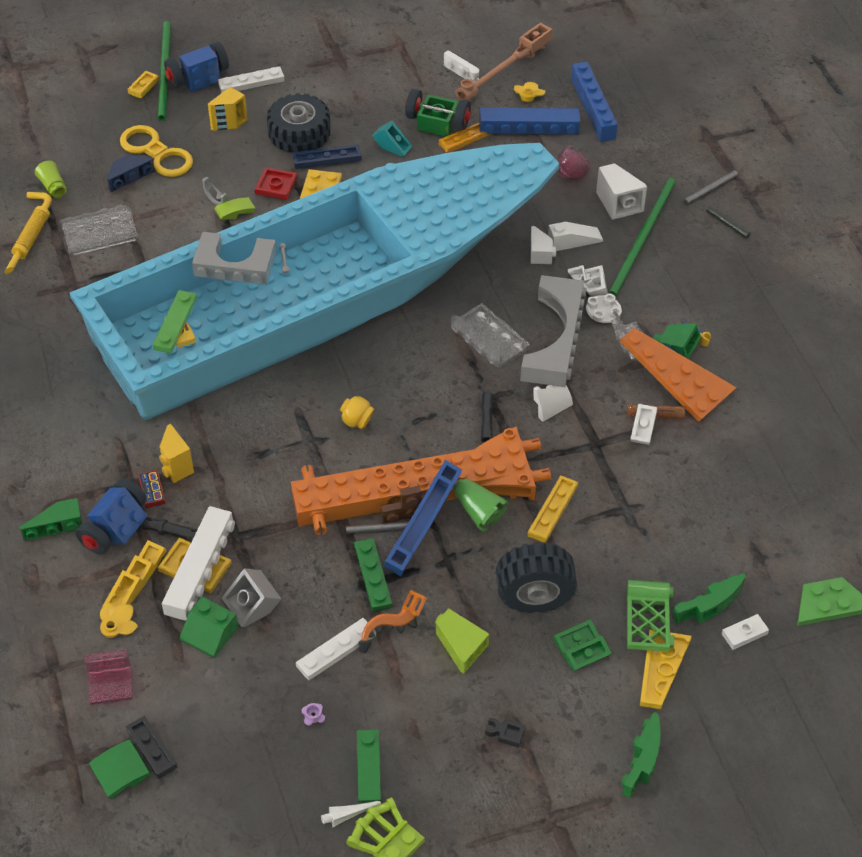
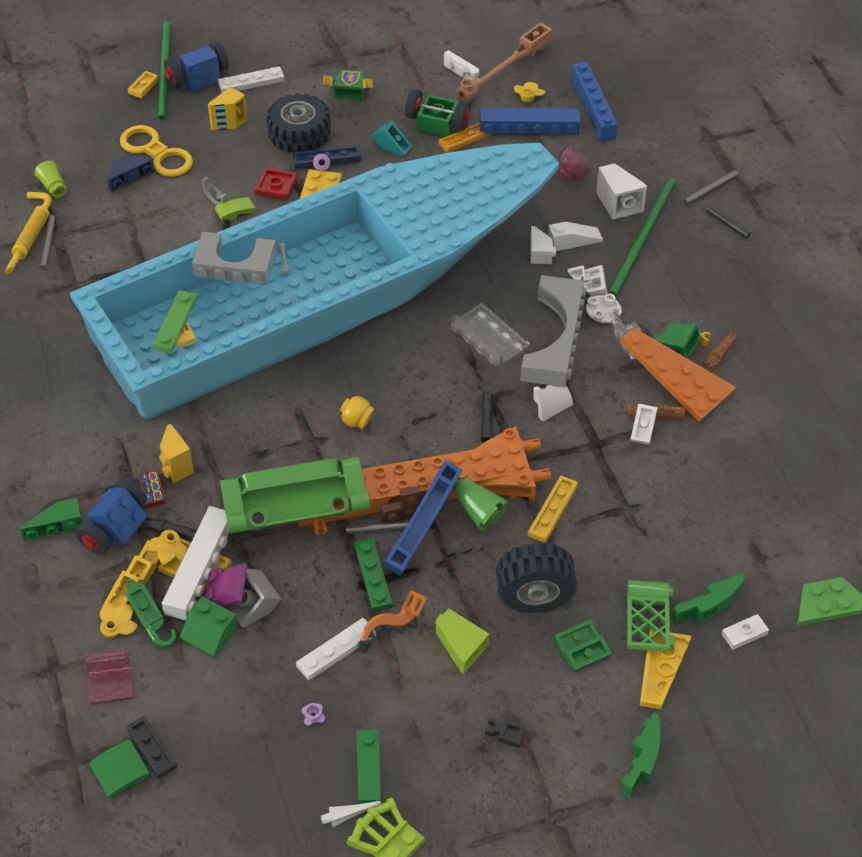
(47, 243): none -> flat silver bar
(99, 229): clear bracket -> none
(147, 612): none -> green plate
(167, 549): none -> yellow plate
(226, 585): none -> magenta slope
(294, 493): none -> bright green panel
(316, 162): none -> lavender plate
(349, 84): none -> torso
(716, 355): none -> clear orange pin

